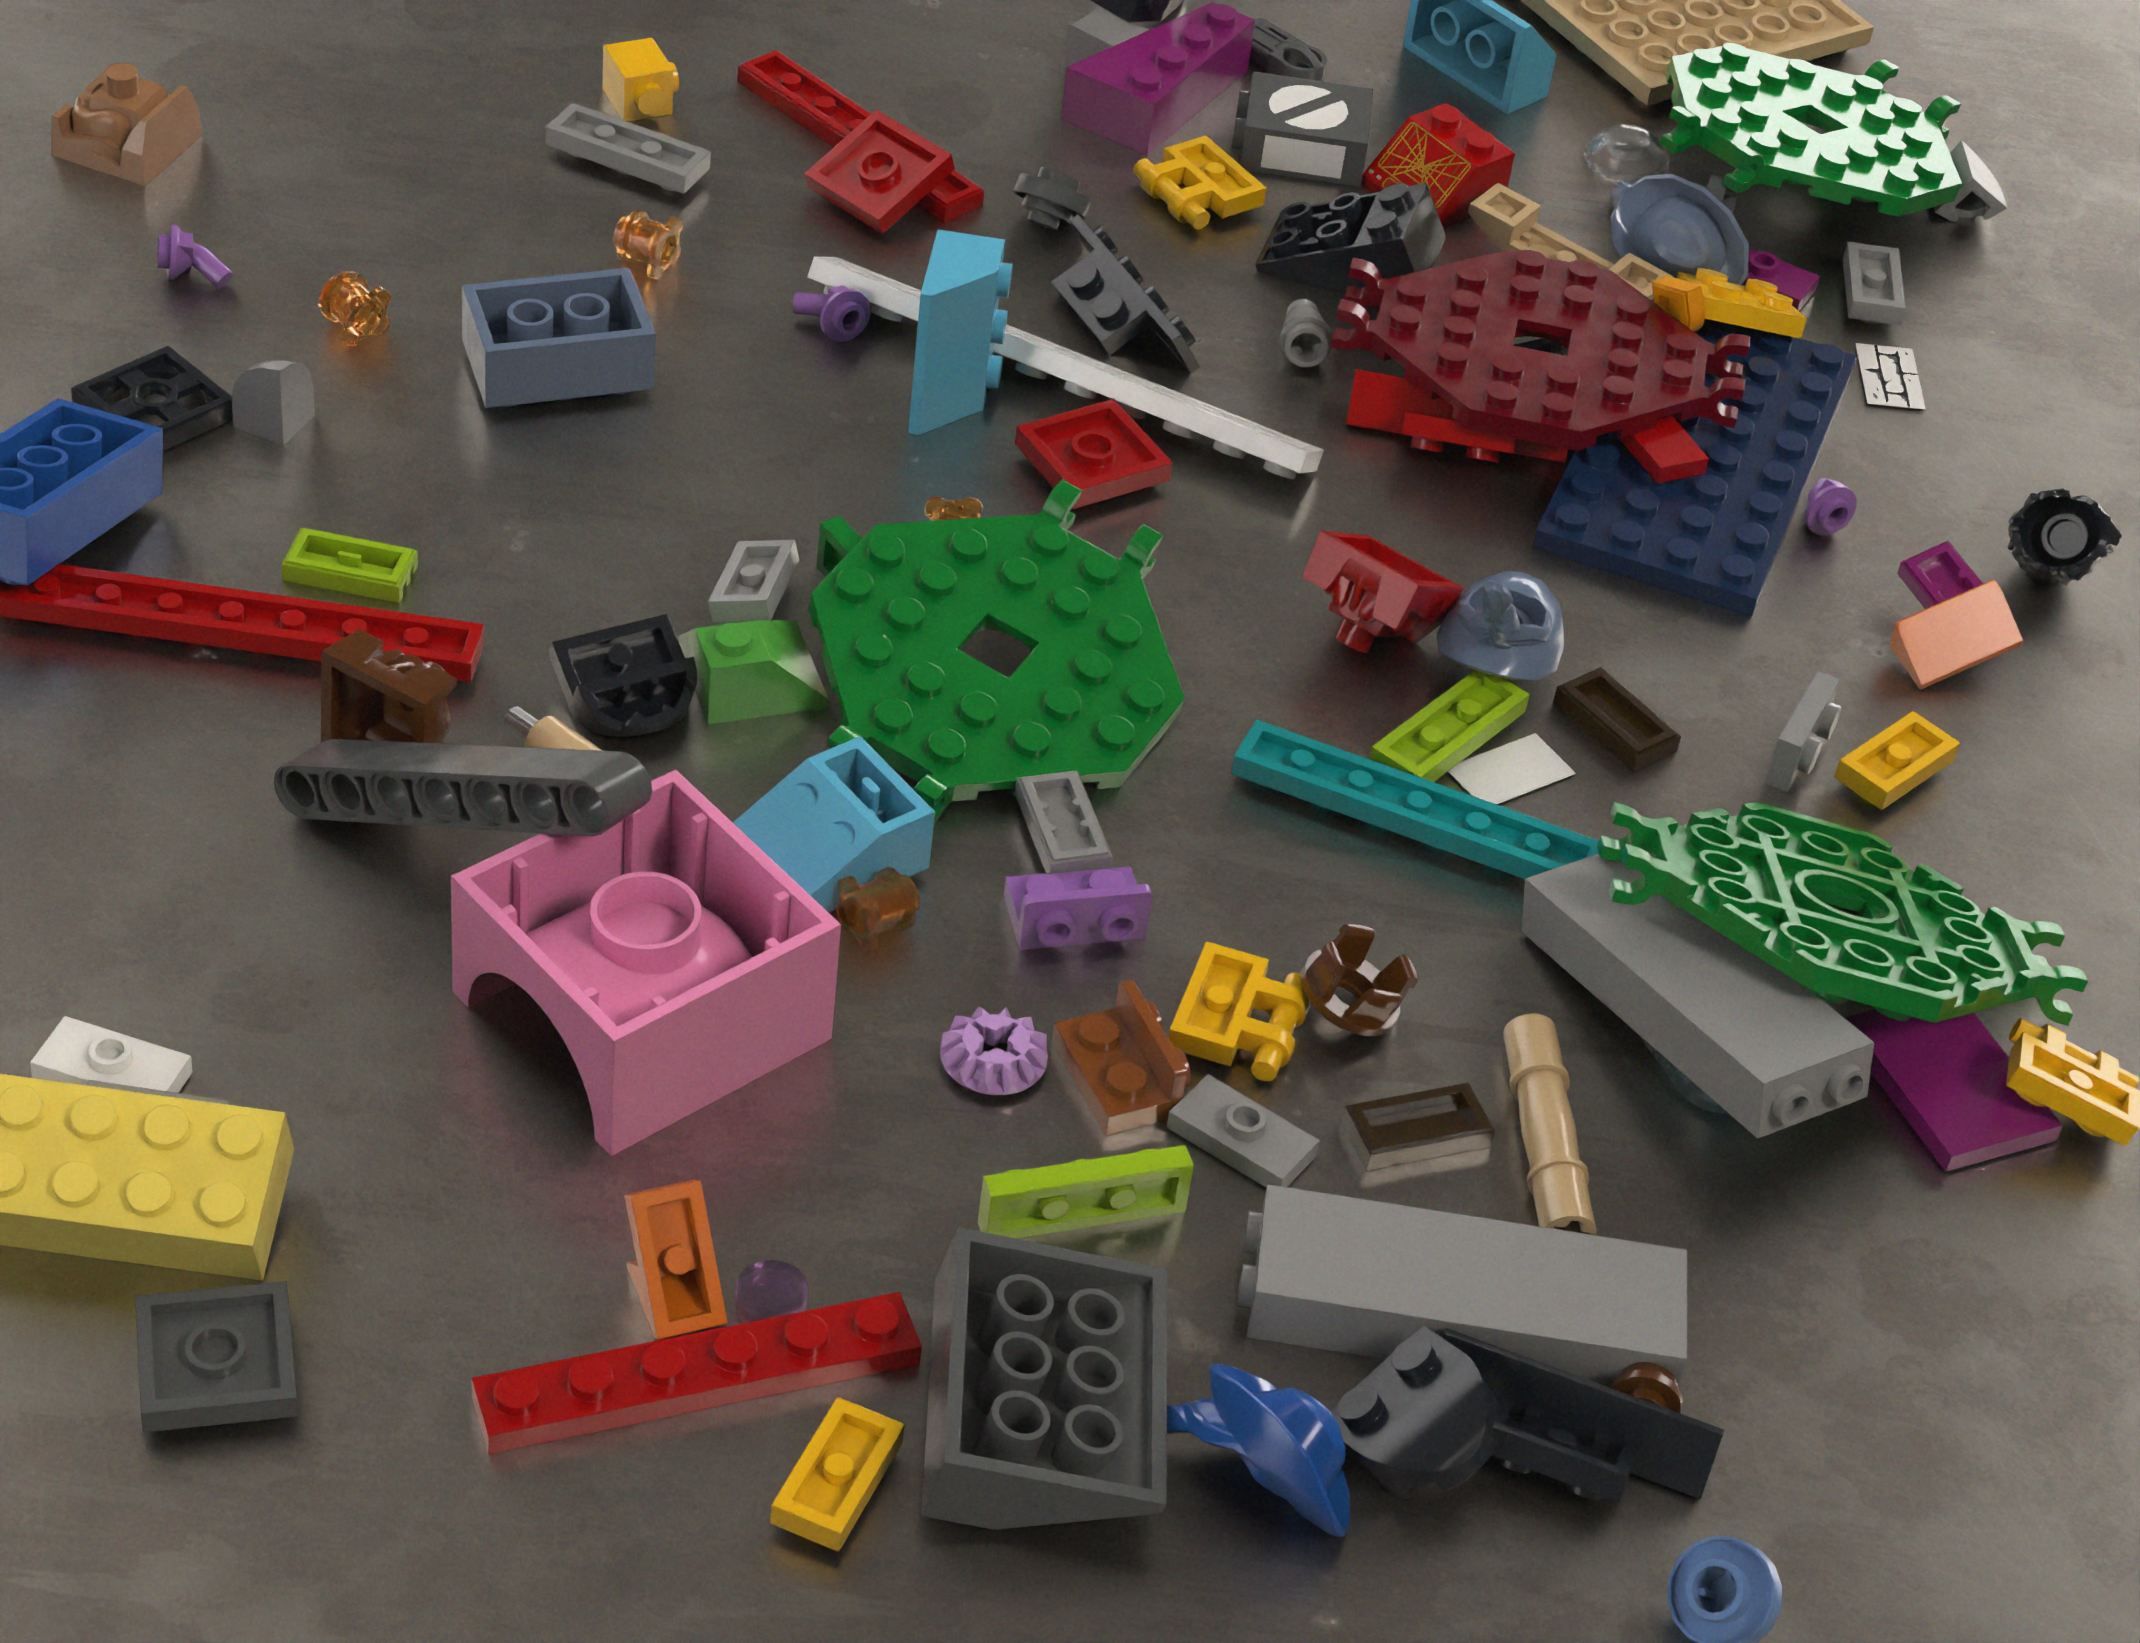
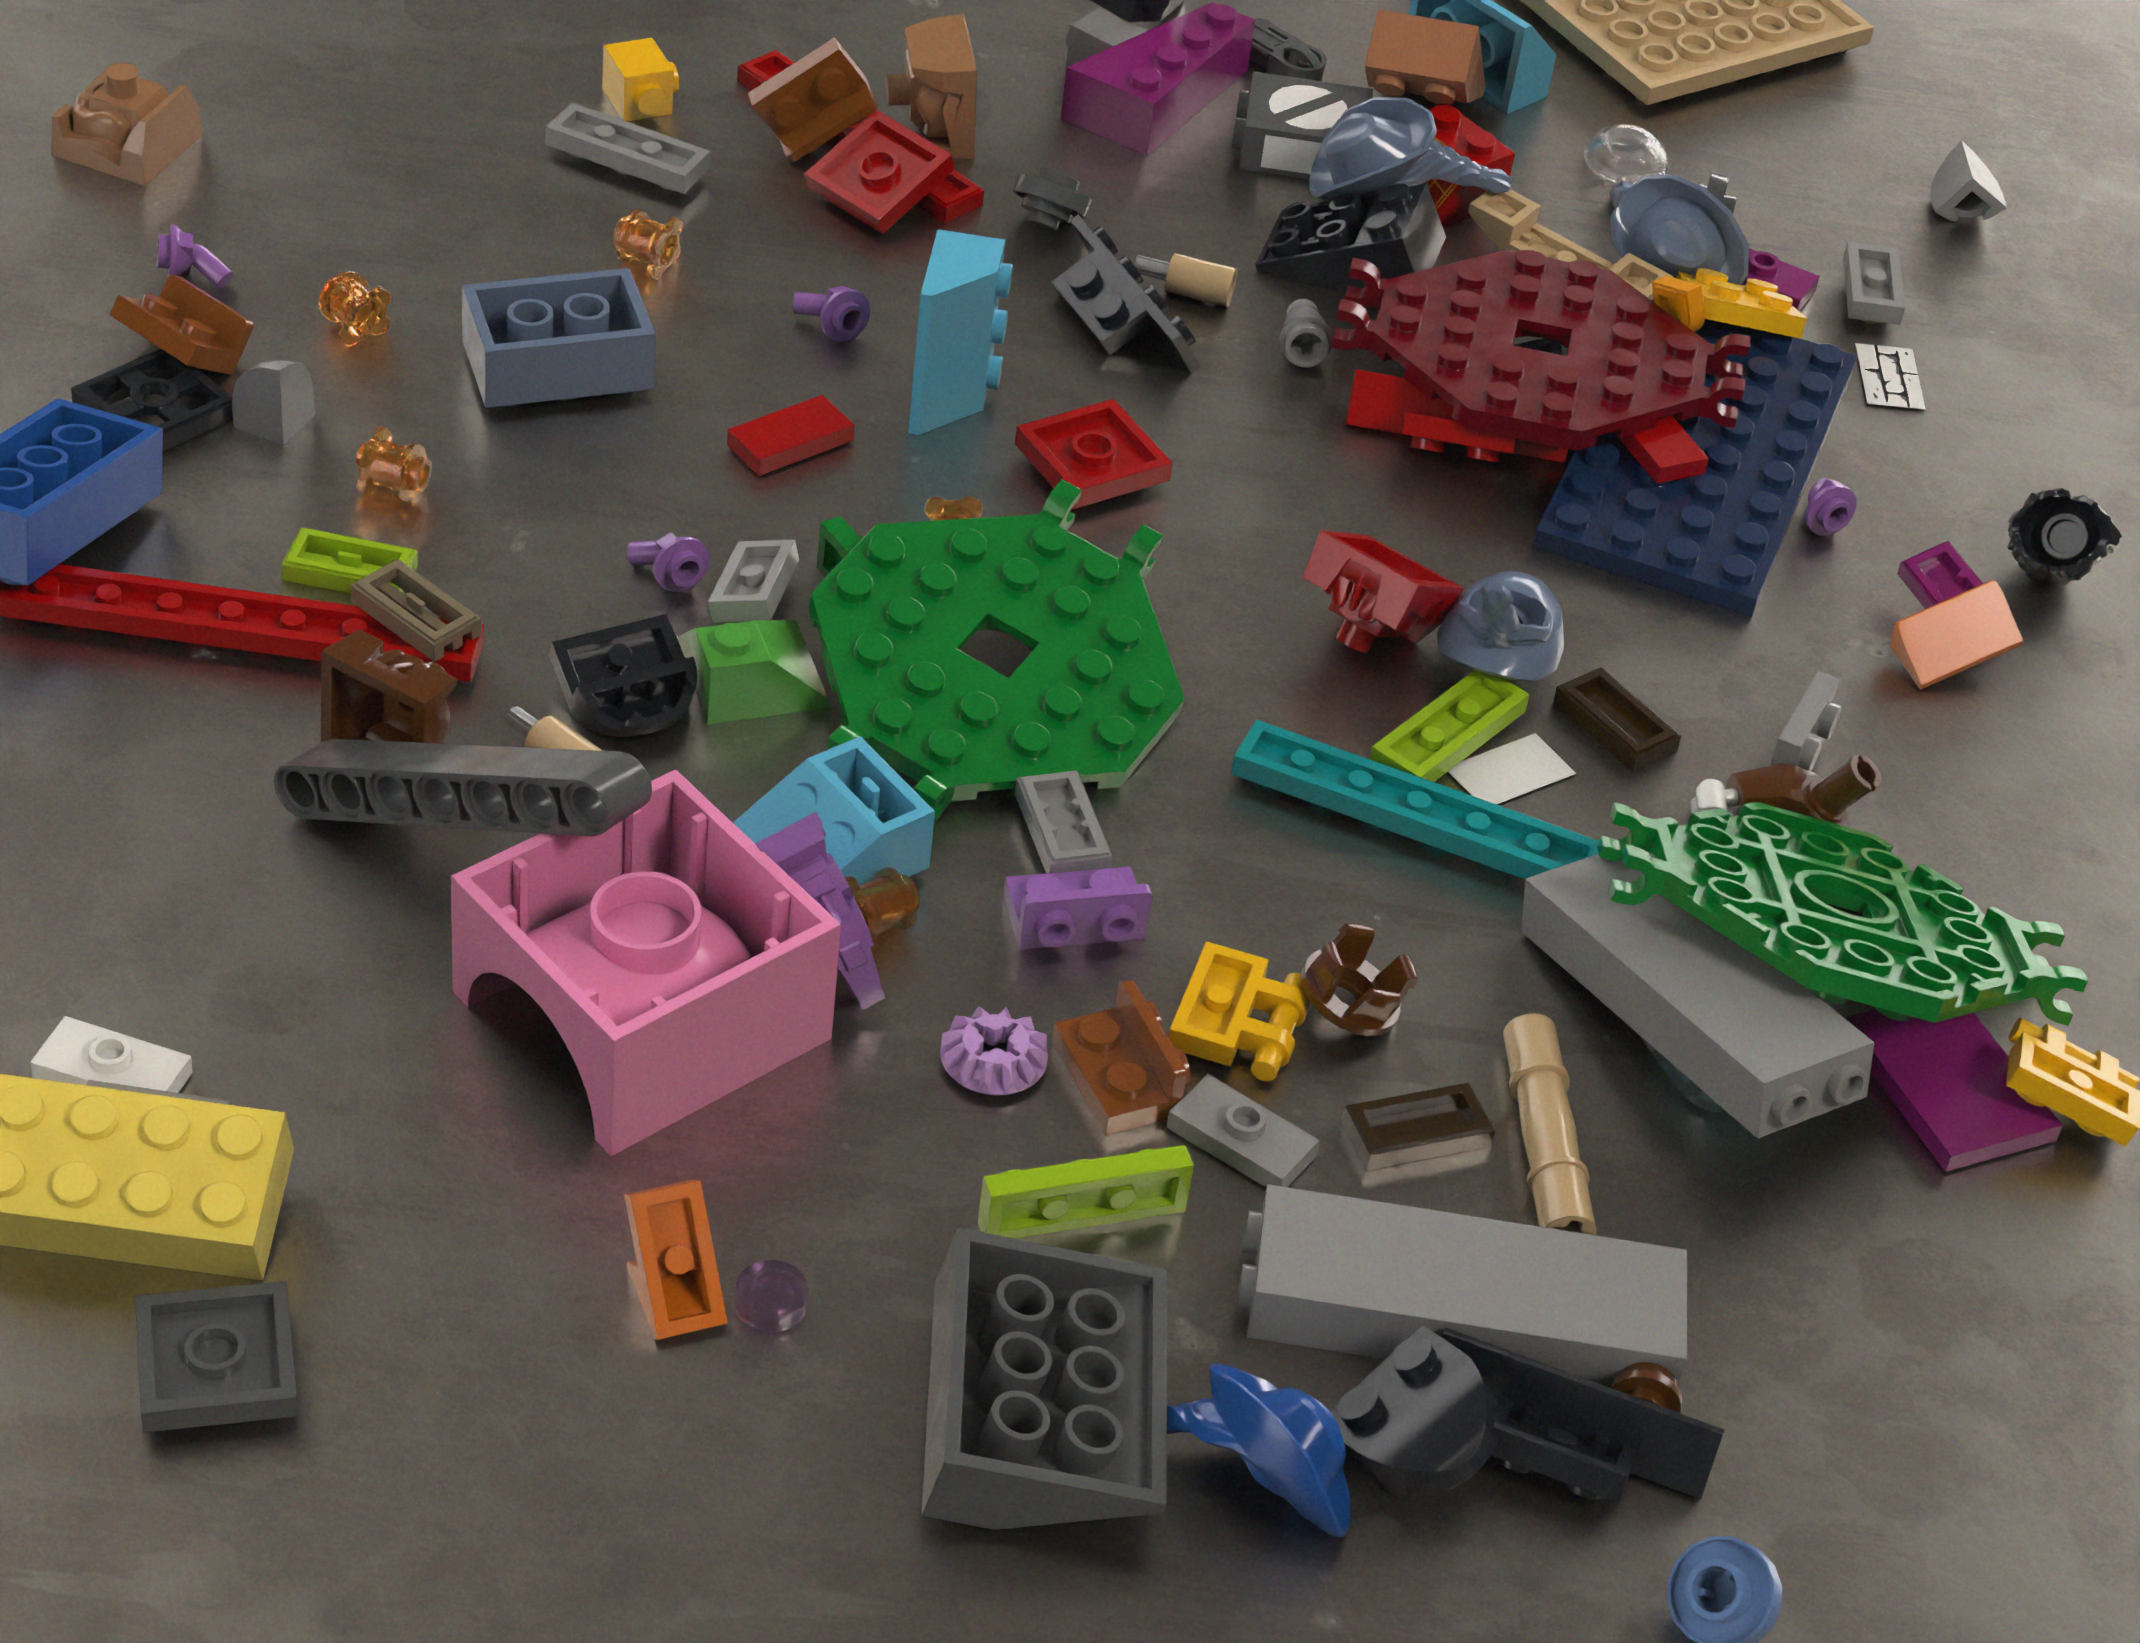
(188, 325): none -> dark orange bracket
(392, 466): none -> clear orange brick
(407, 613): none -> dark tan tile
(676, 561): none -> medium lavender plate
(694, 1372): red plate -> none
(790, 435): none -> red tile
(803, 856): none -> medium lavender piece
(814, 99): none -> dark orange bracket
(837, 1474): yellow plate -> none
(939, 83): none -> medium nougat brick
(1088, 376): white plate -> none
(1192, 278): none -> tan piece
(1210, 181): yellow plate -> none
(1388, 145): none -> sand blue hat
(1425, 58): none -> nougat slope
(1751, 114): green plate -> none
(1793, 789): none -> reddish brown arm
(1897, 760): yellow plate -> none

